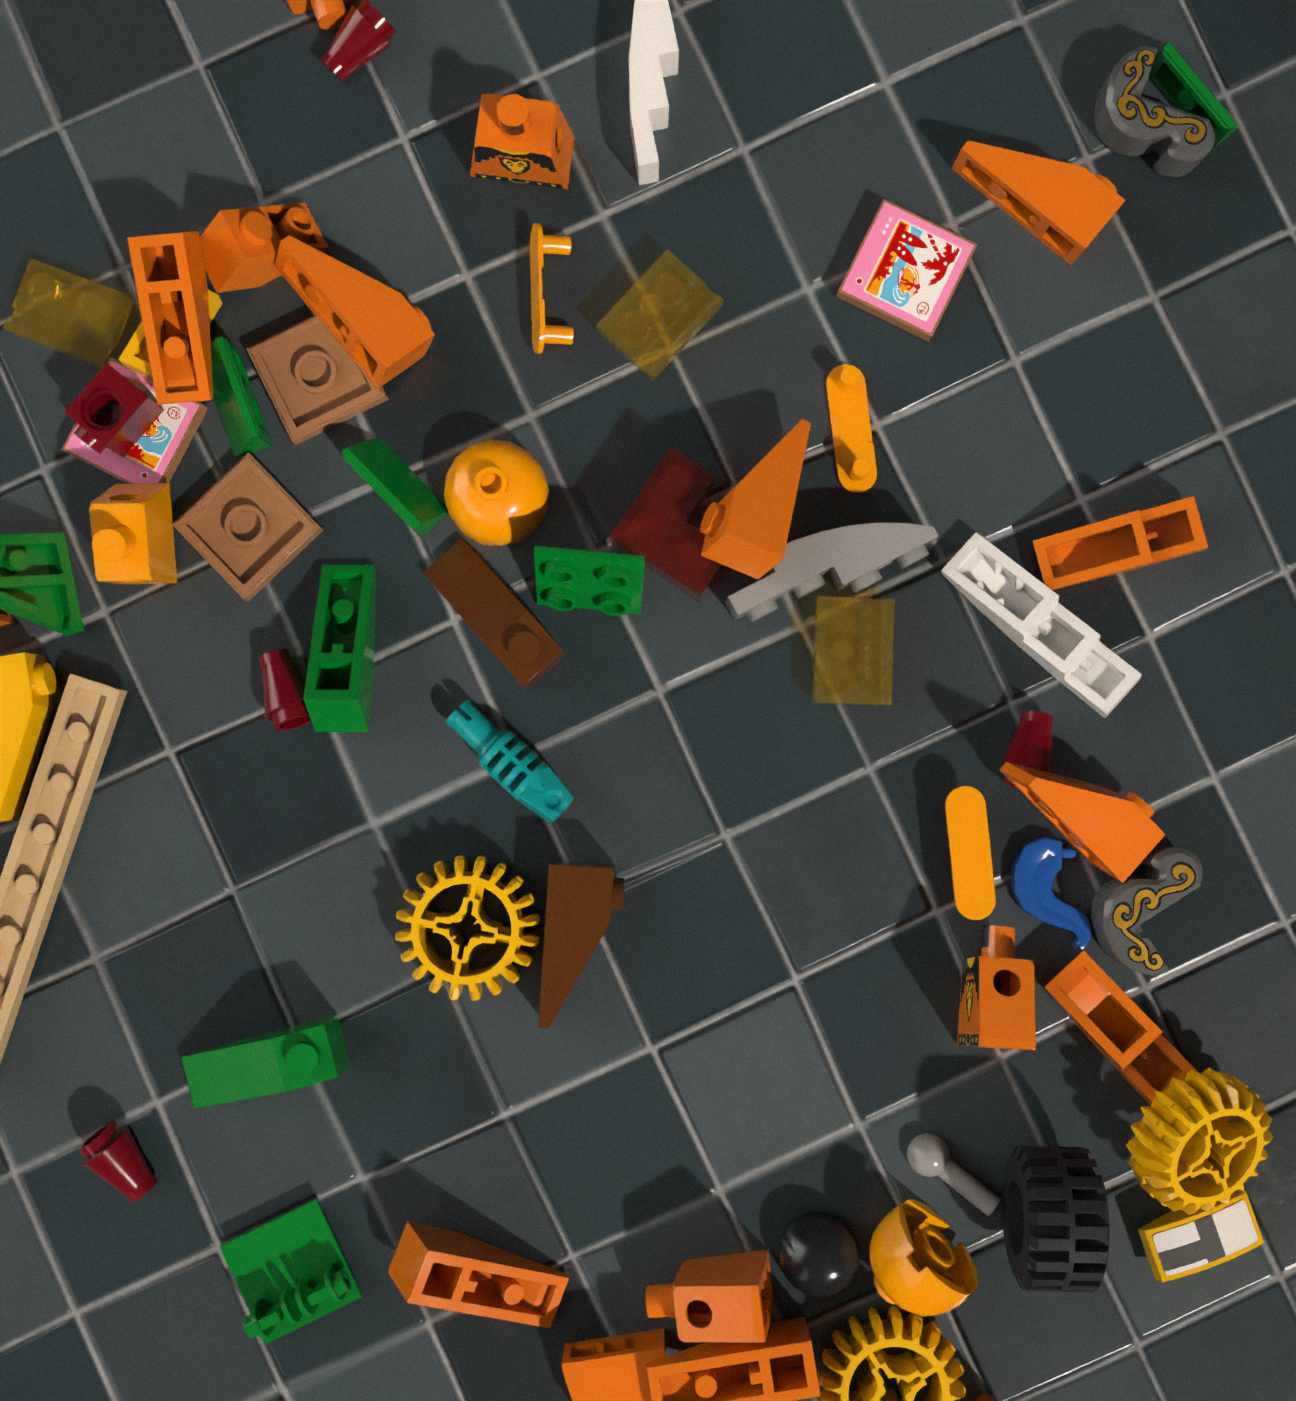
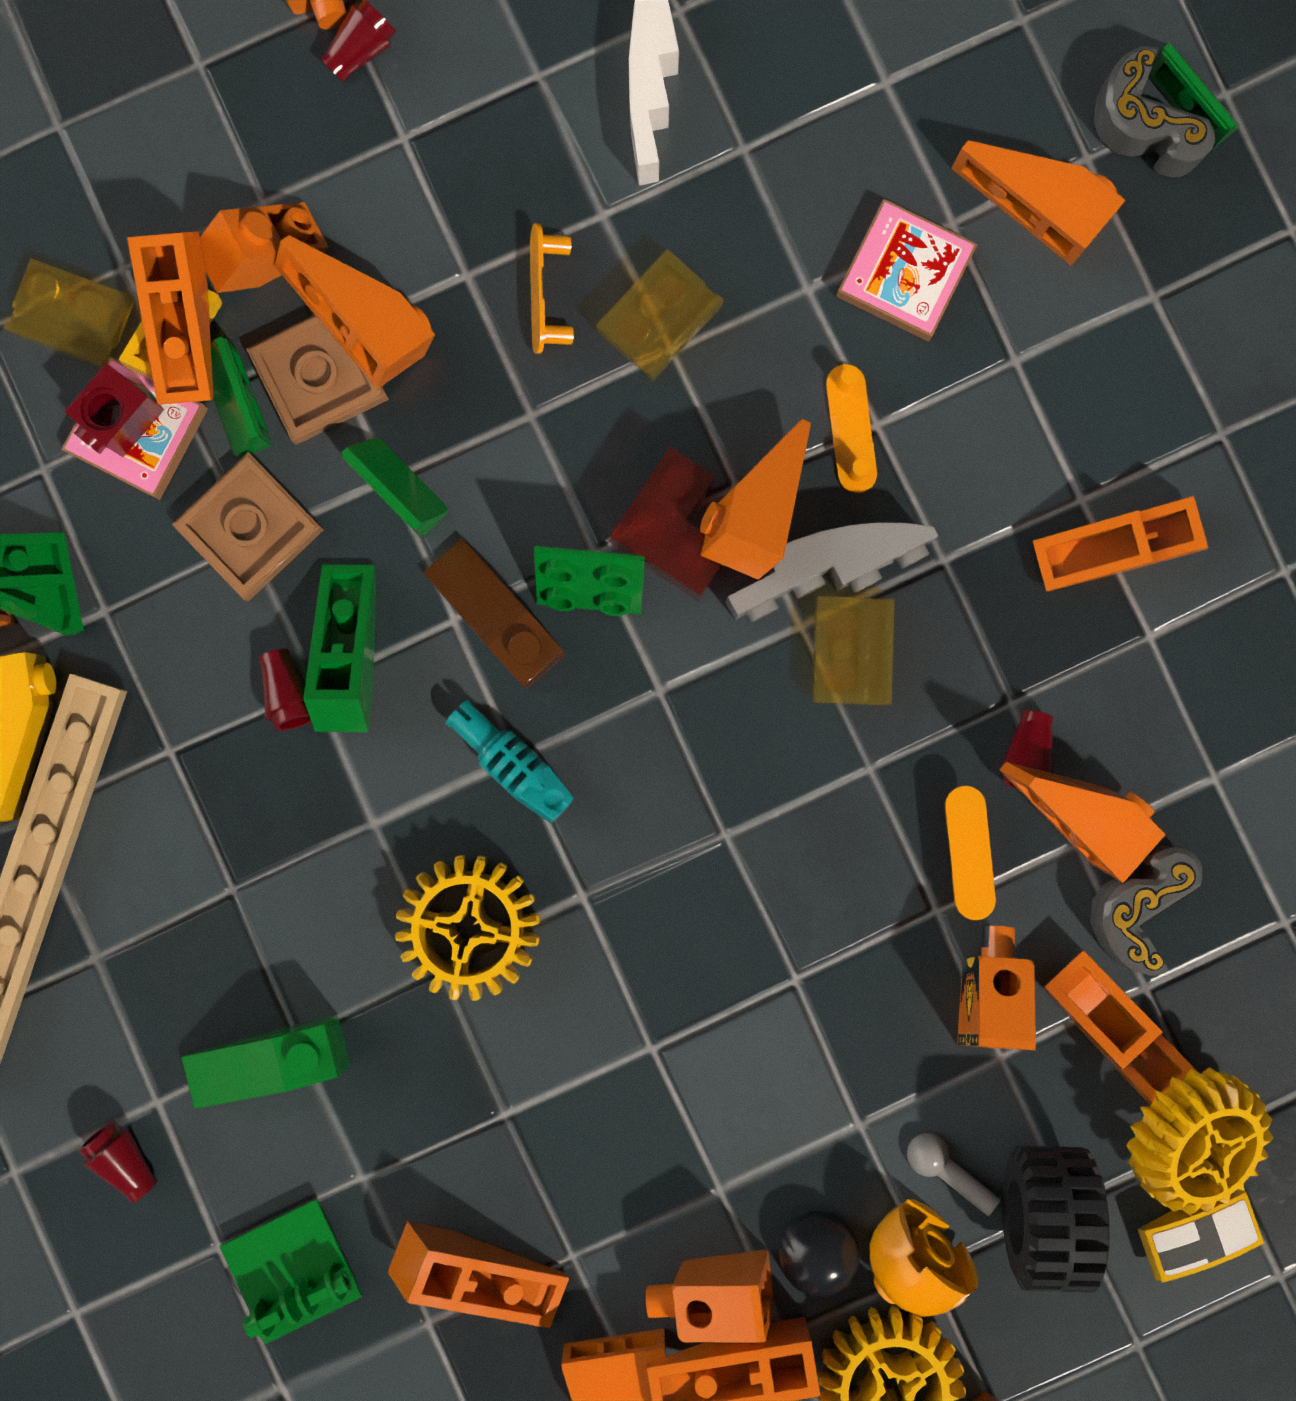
(134, 535): light orange torso -> none
(496, 493): light orange cylinder -> none
(522, 141): orange torso -> none
(575, 920): reddish brown slope -> none
(1032, 888): blue piece -> none
(1040, 625): white slope -> none

